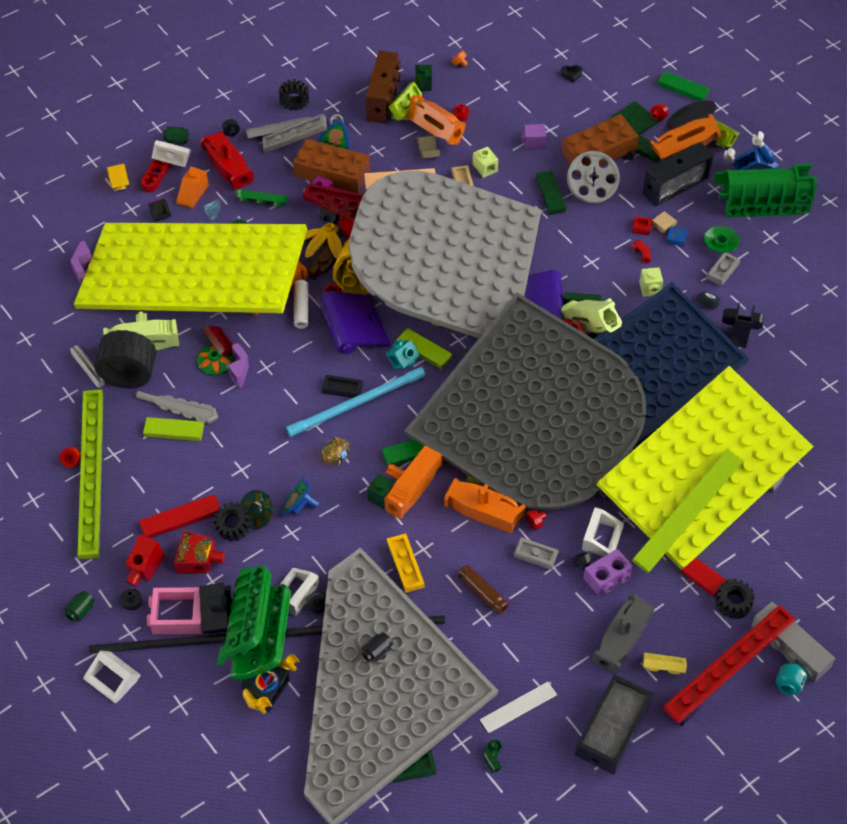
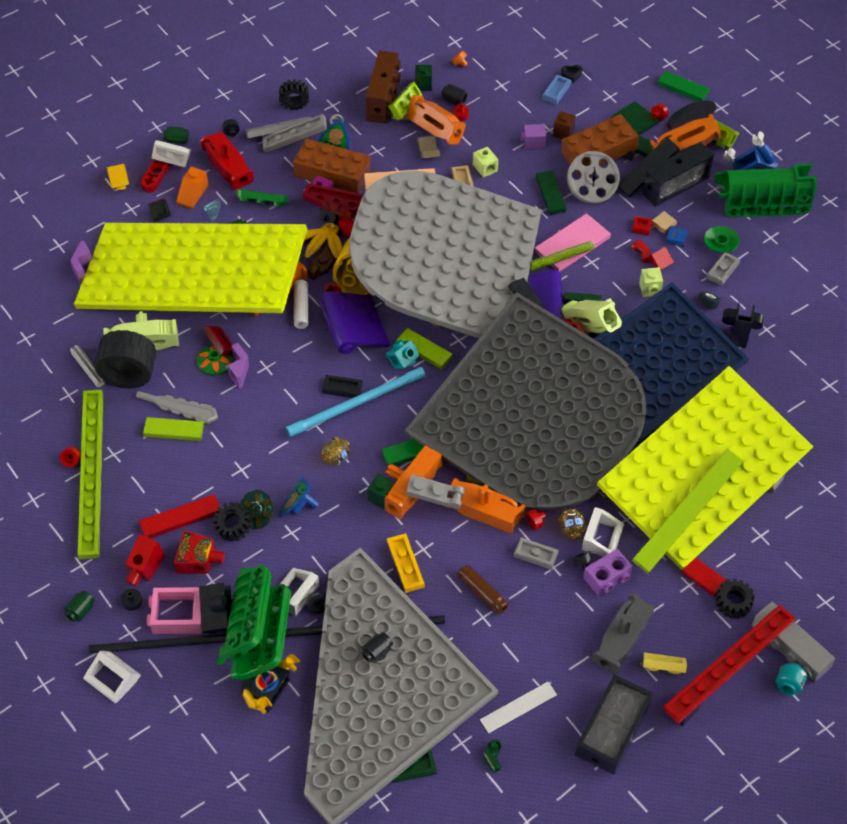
(435, 492): none -> light grey plate
(454, 94): none -> black brick
(524, 289): none -> black tile
(556, 89): none -> medium blue tile
(564, 125): none -> reddish brown brick
(564, 255): none -> lime piece
(572, 524): none -> clear yellow head
(578, 232): none -> bright pink tile
(636, 177): none -> black tile
(661, 258): none -> tile

